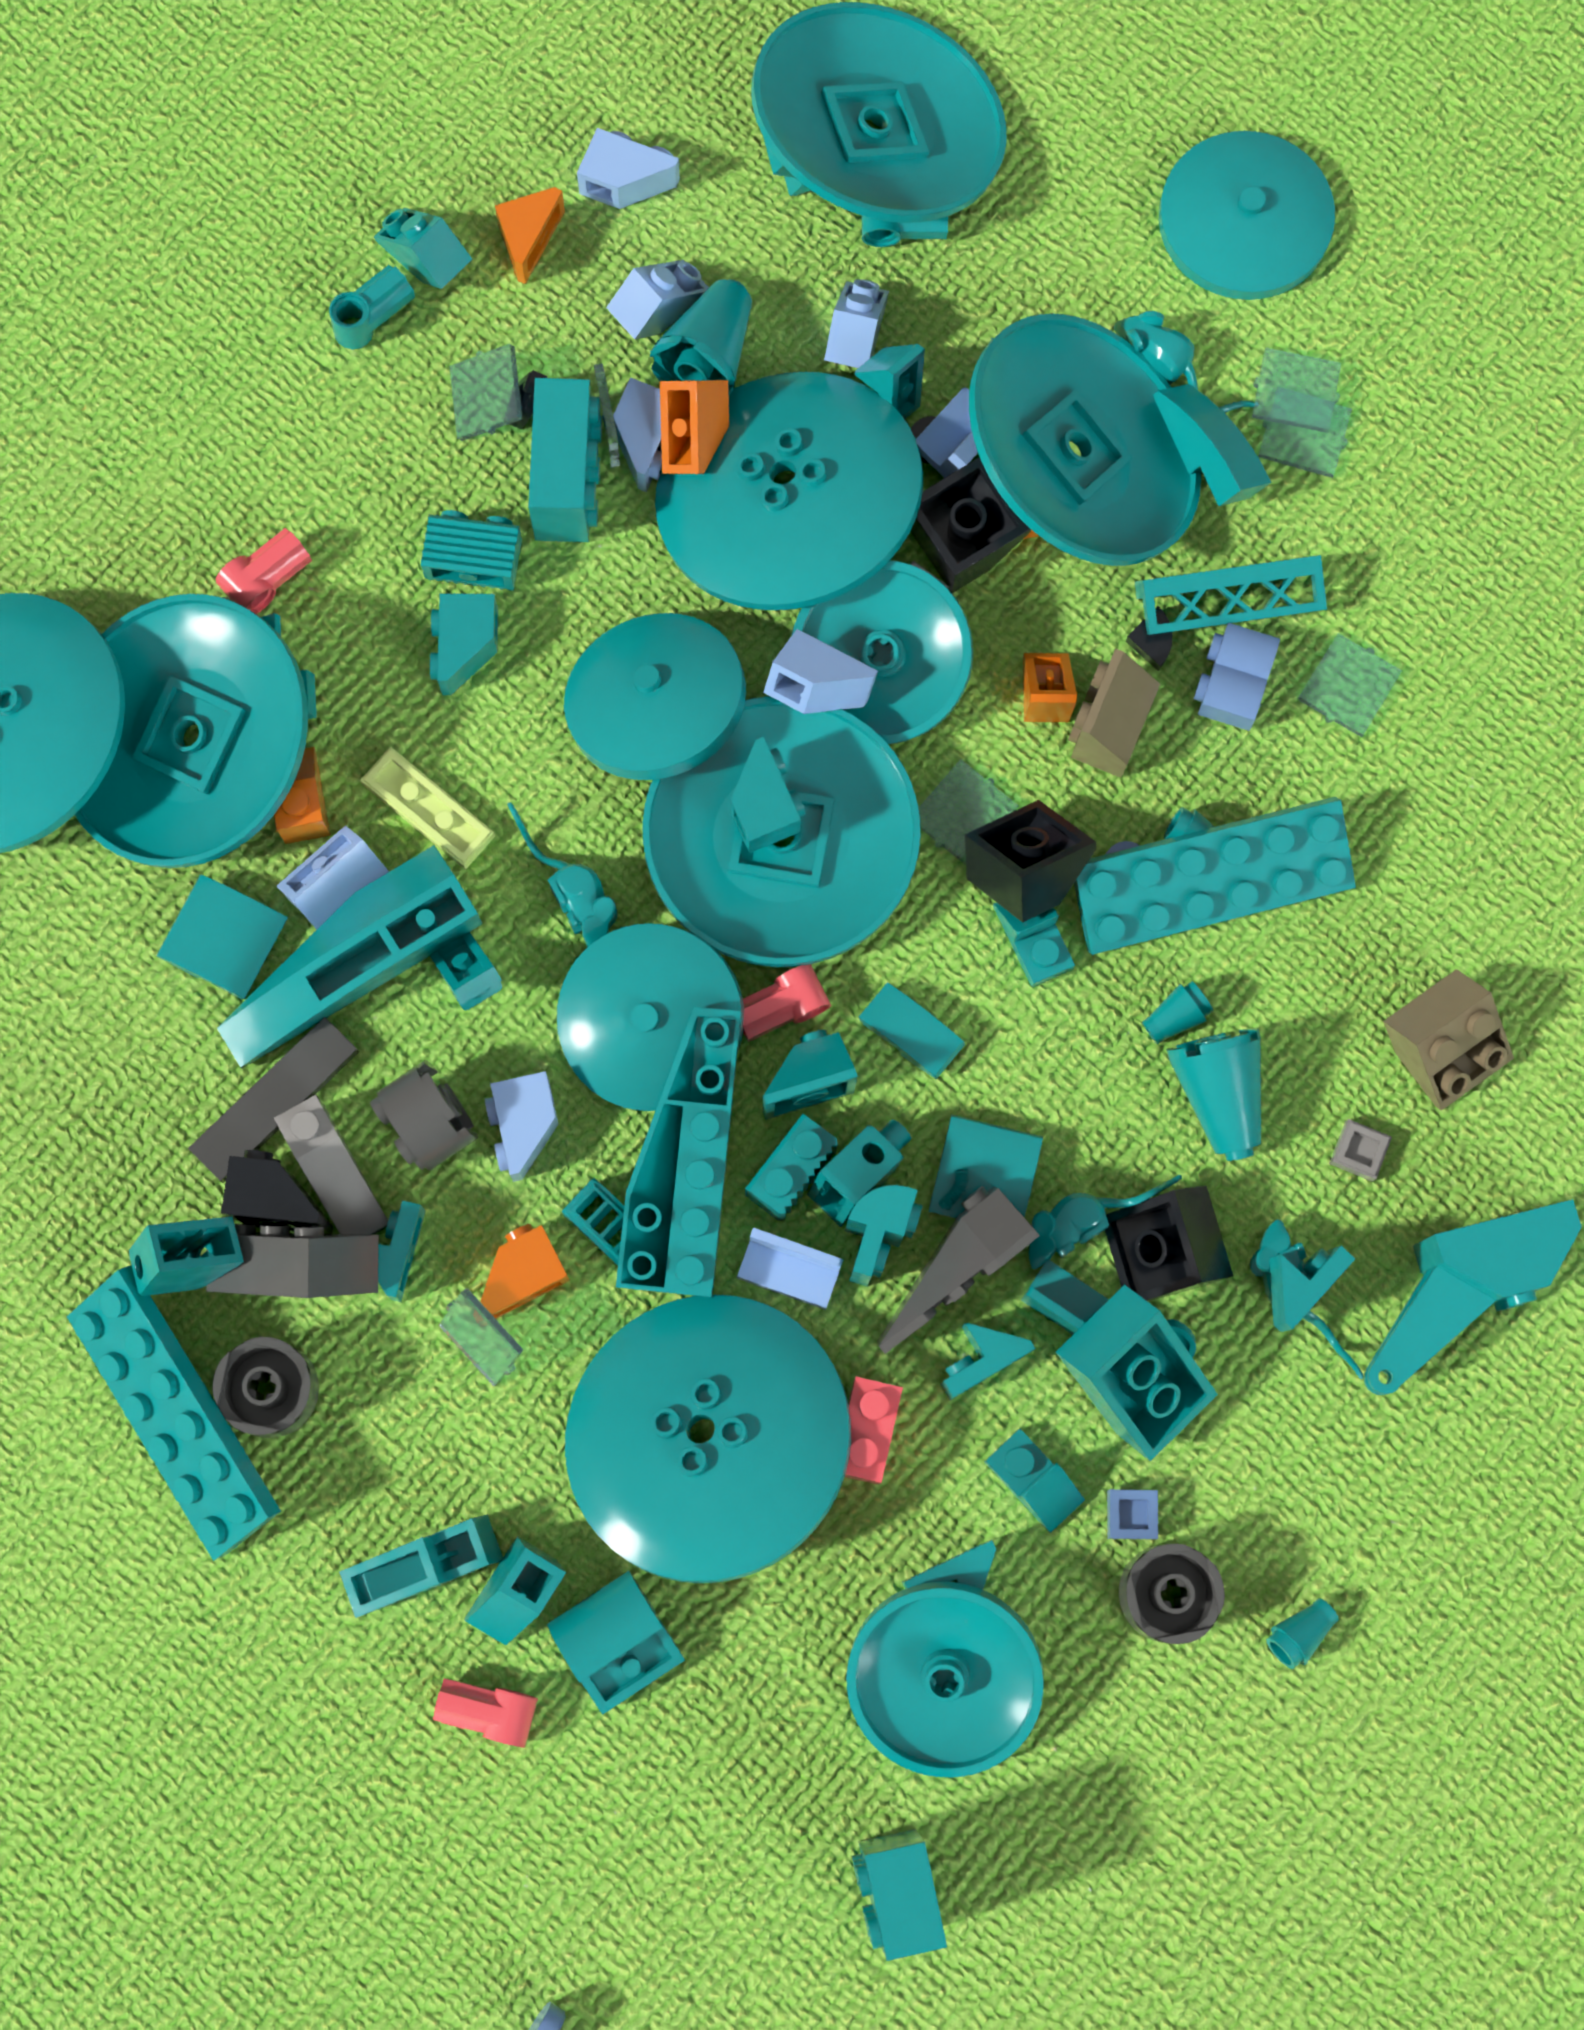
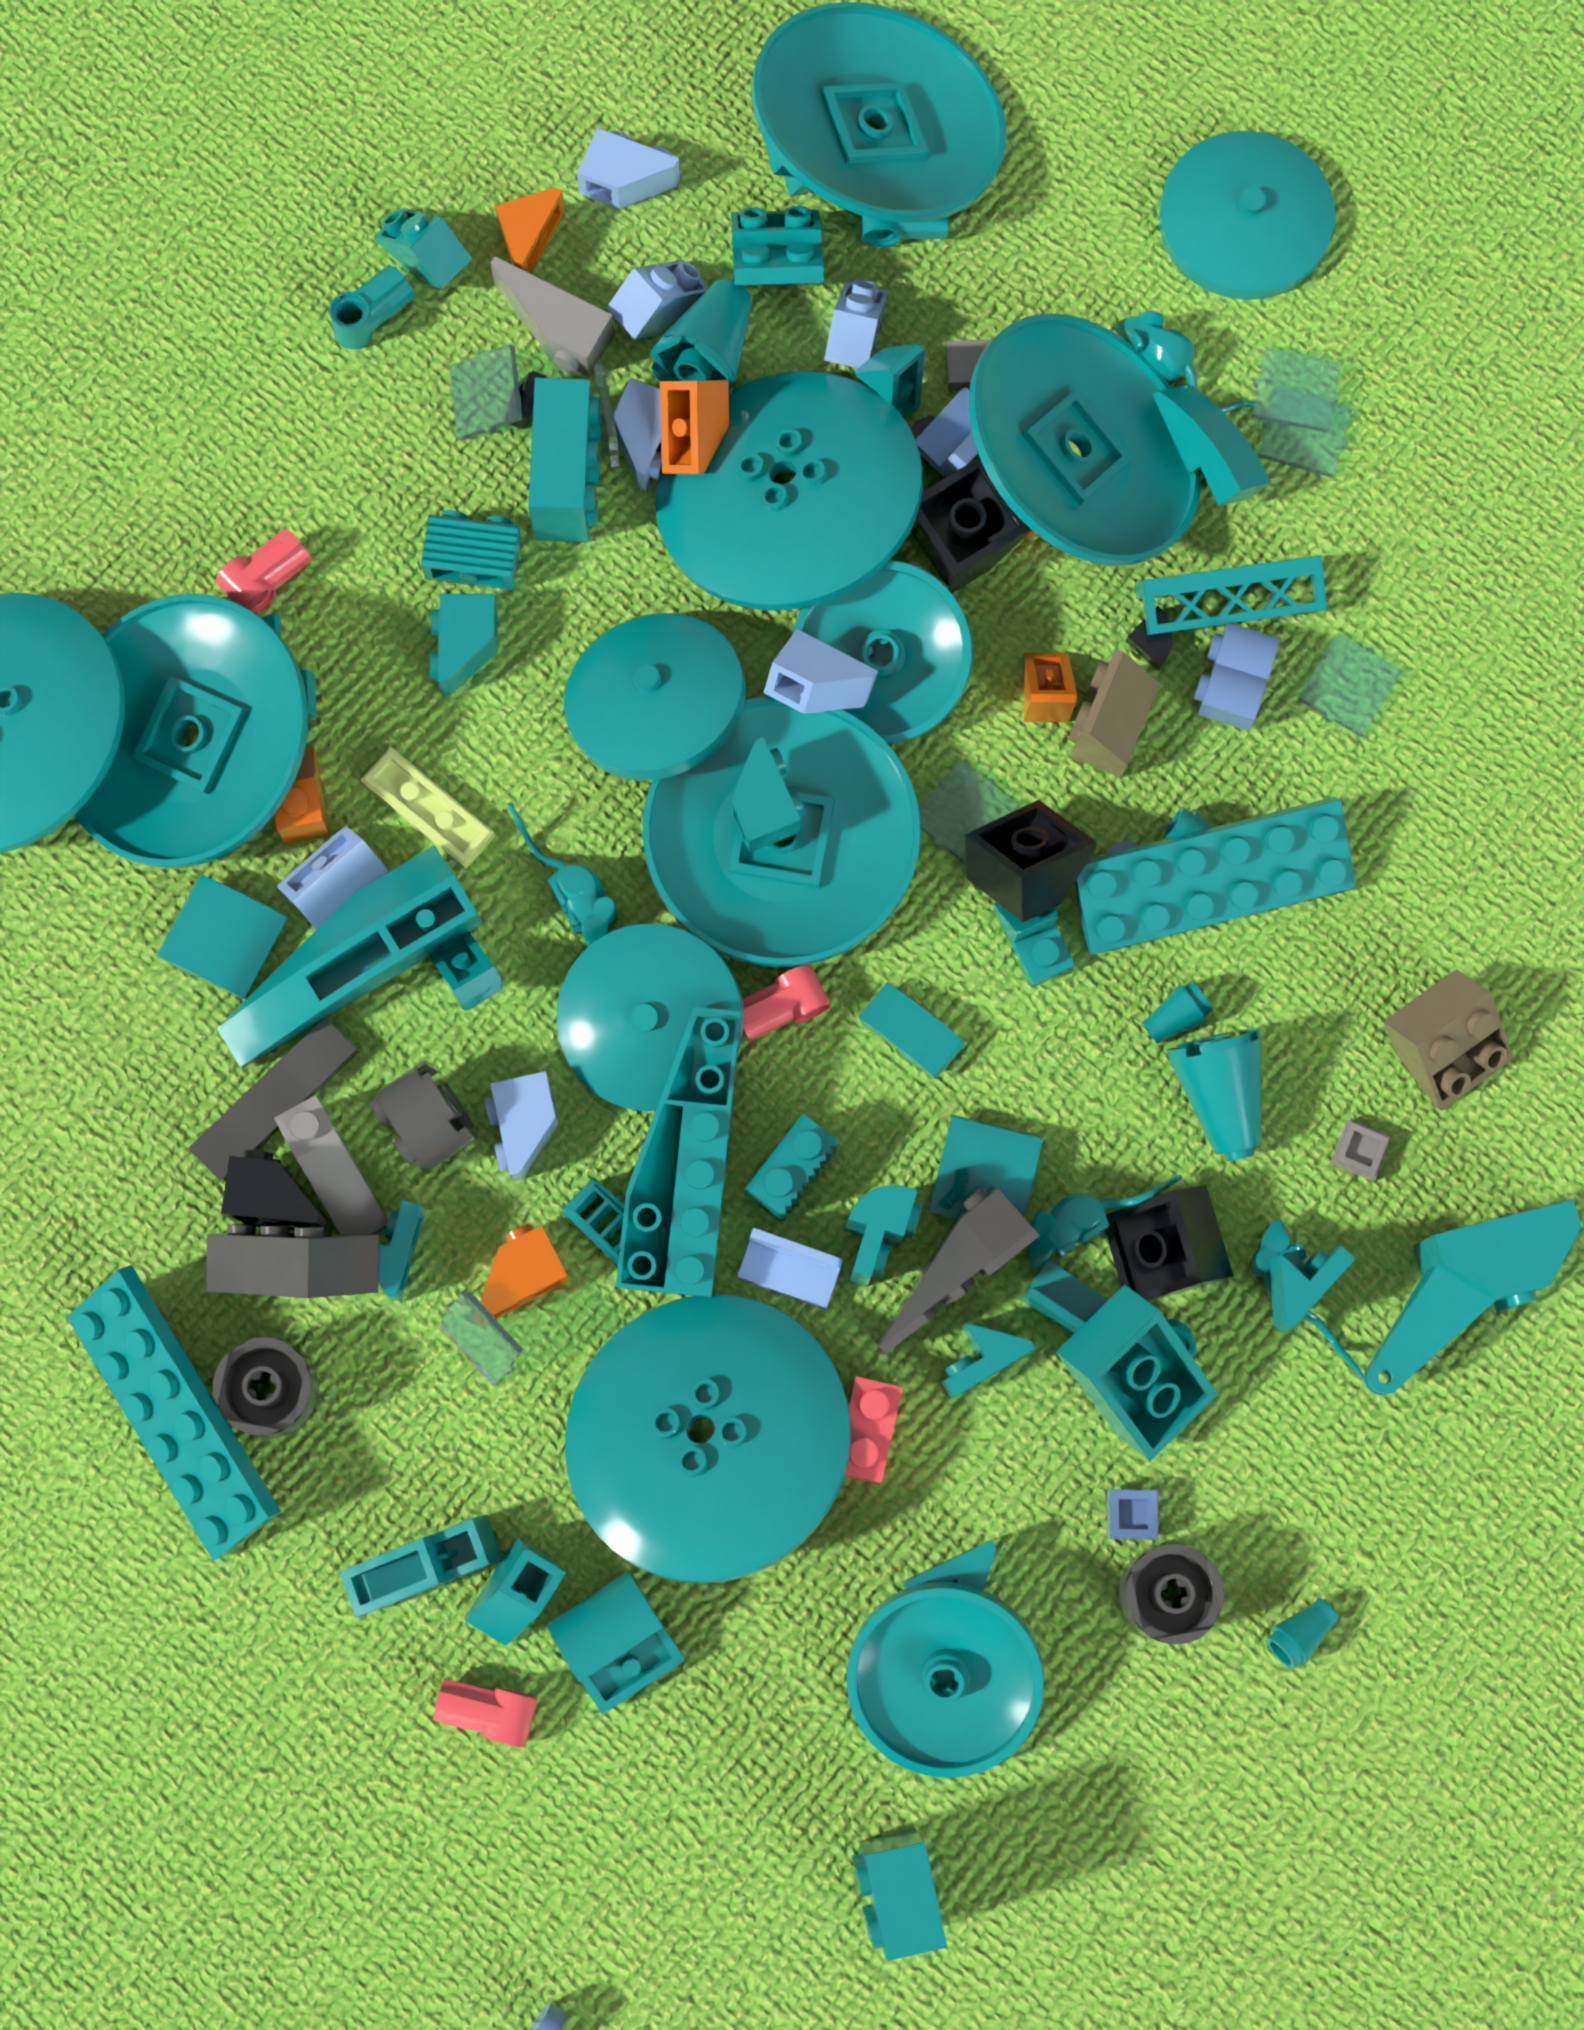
(169, 1256): teal torso -> none
(563, 324): none -> light grey slope
(776, 246): none -> teal brick
(811, 1075): teal slope -> none
(859, 1169): teal torso -> none
(961, 361): none -> light grey tile
(1035, 1480): teal slope -> none

